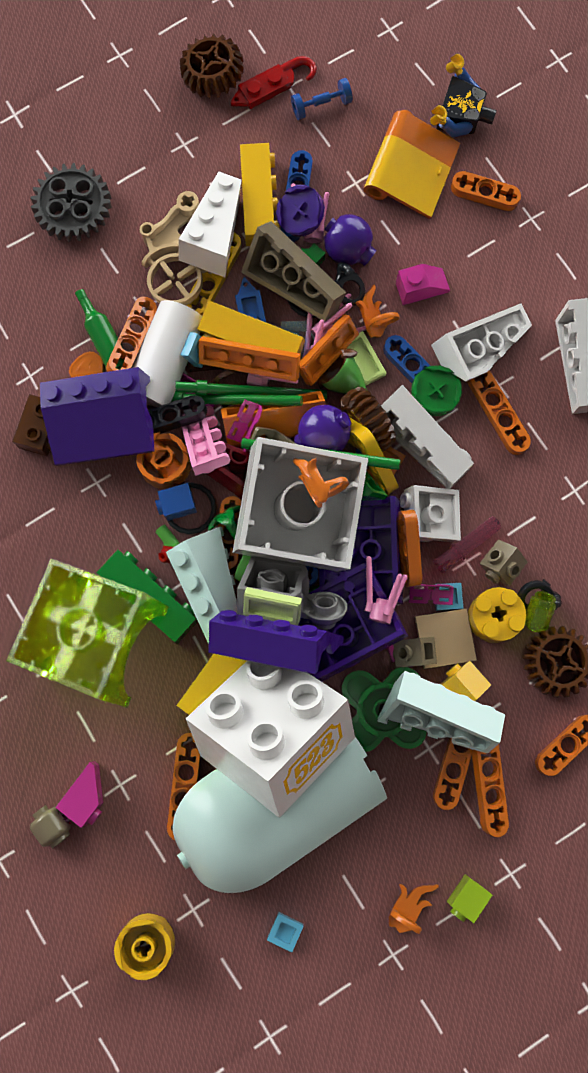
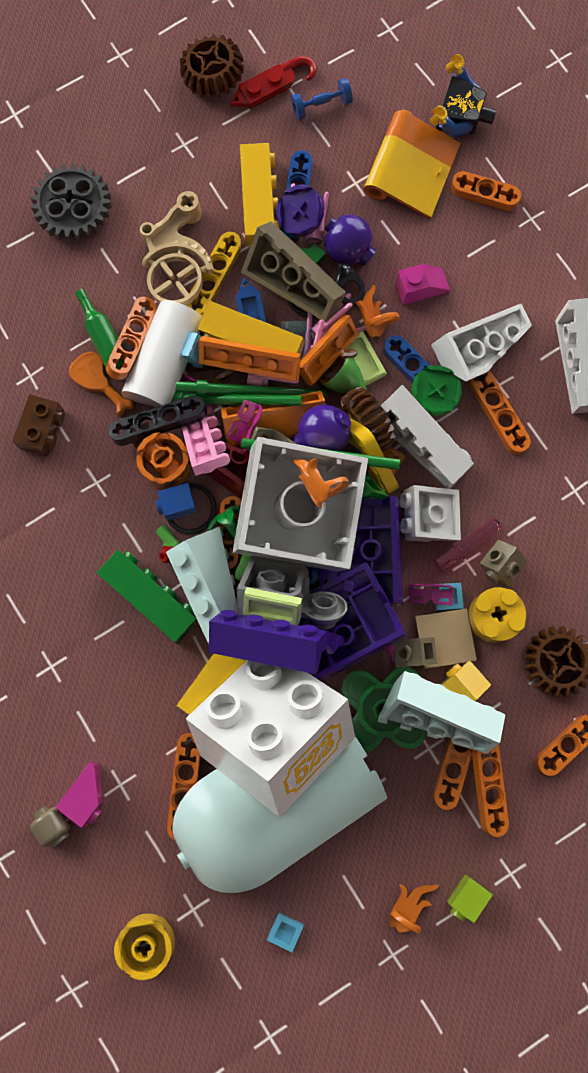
(83, 631): clear neon green piece -> none
(97, 416): dark purple piece -> none
(211, 229): white wedge -> none
(383, 609): bright pink plant -> none
(409, 547): orange beam -> none
(536, 584): black piece -> none
(540, 611): clear neon green brick -> none

